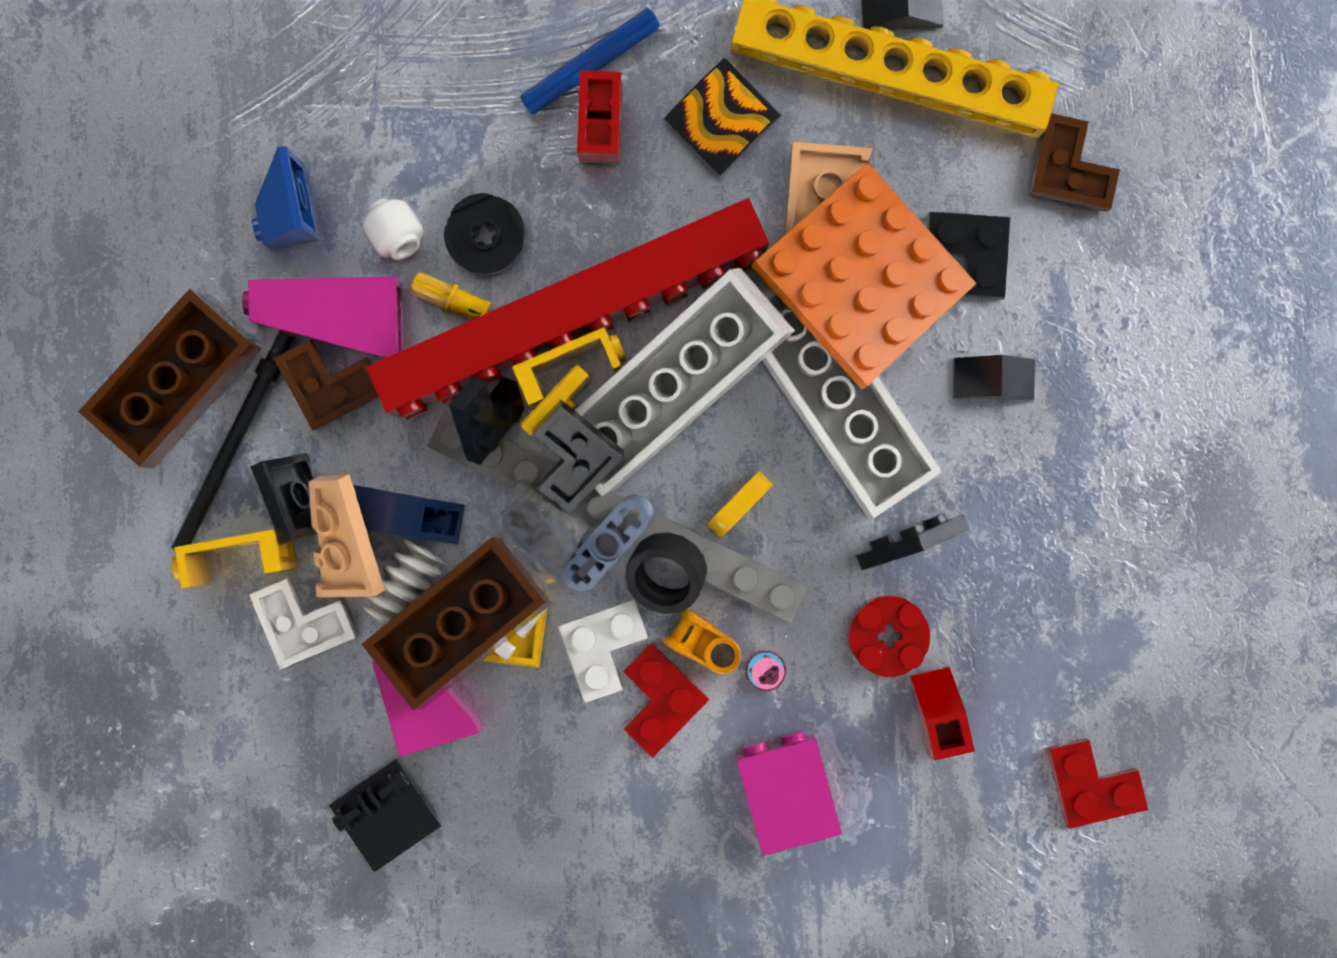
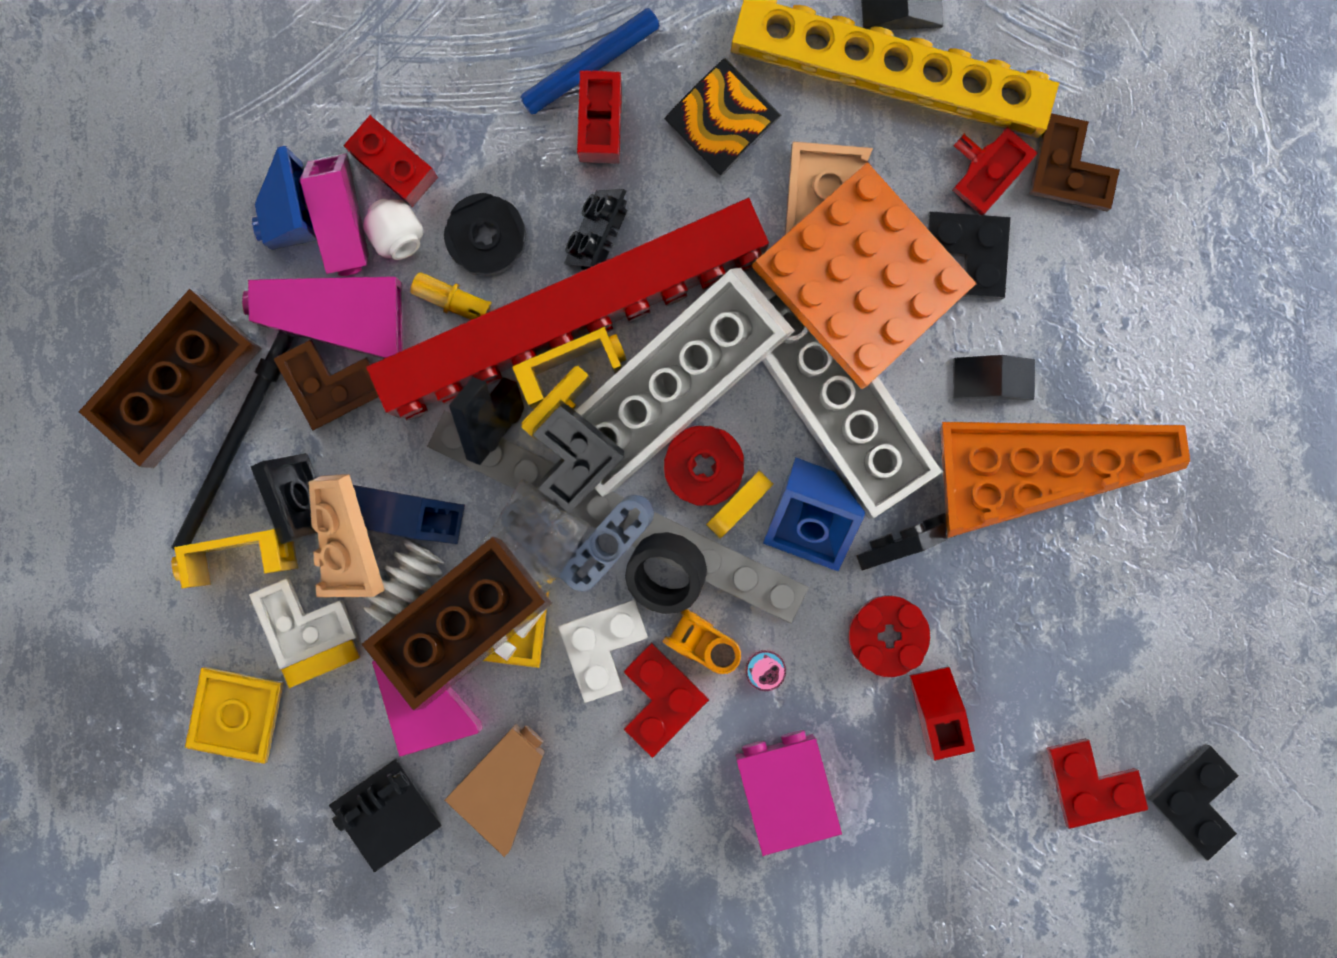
(234, 715): none -> yellow plate
(320, 663): none -> yellow beam
(335, 214): none -> dark pink slope
(391, 161): none -> red brick
(499, 787): none -> medium nougat slope
(600, 213): none -> black hinge
(705, 442): none -> red plate
(814, 516): none -> blue slope
(991, 168): none -> red plate
(1024, 468): none -> orange wing
(1186, 801): none -> black plate

